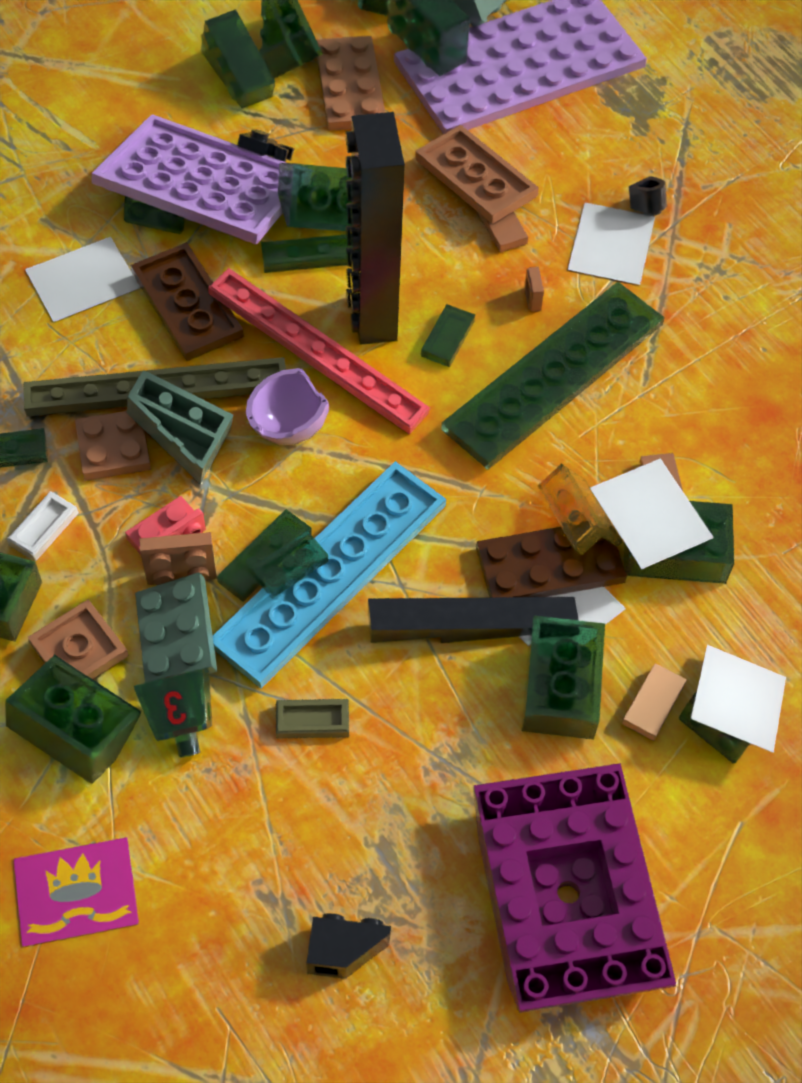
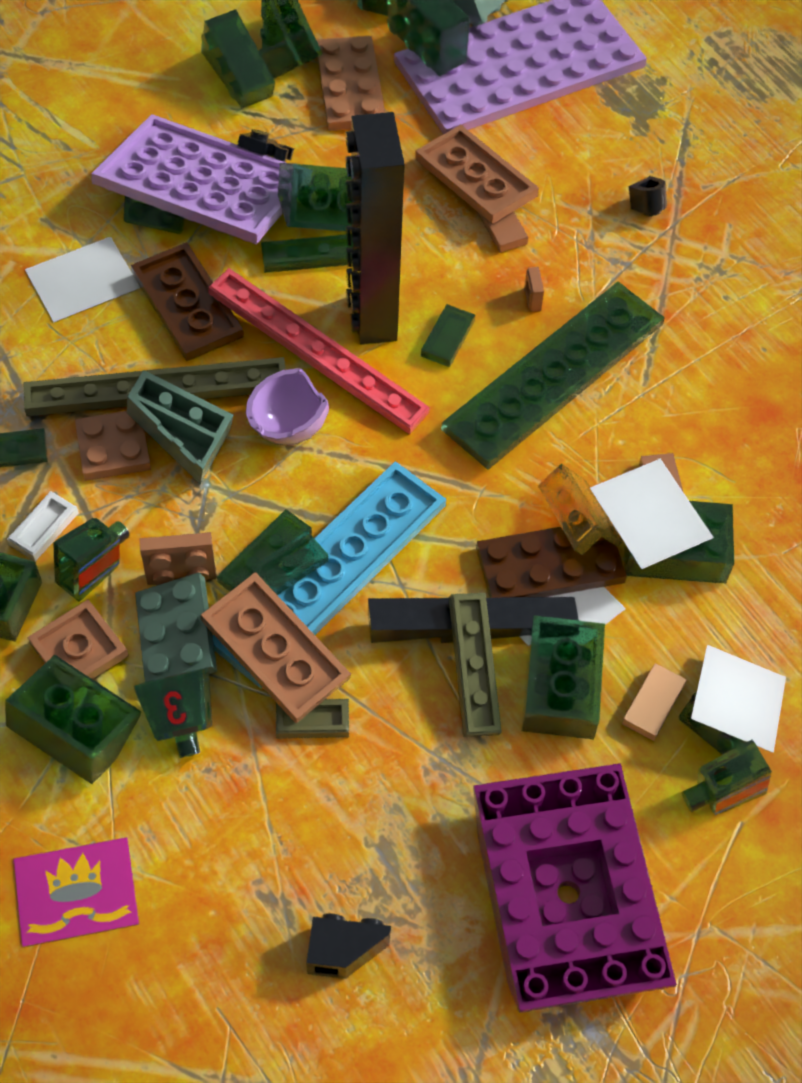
(87, 556): none -> clear green torso
(170, 520): coral bracket -> none
(275, 647): none -> nougat plate
(474, 665): none -> olive tile
(611, 243): white sticker -> none
(730, 780): none -> clear green torso

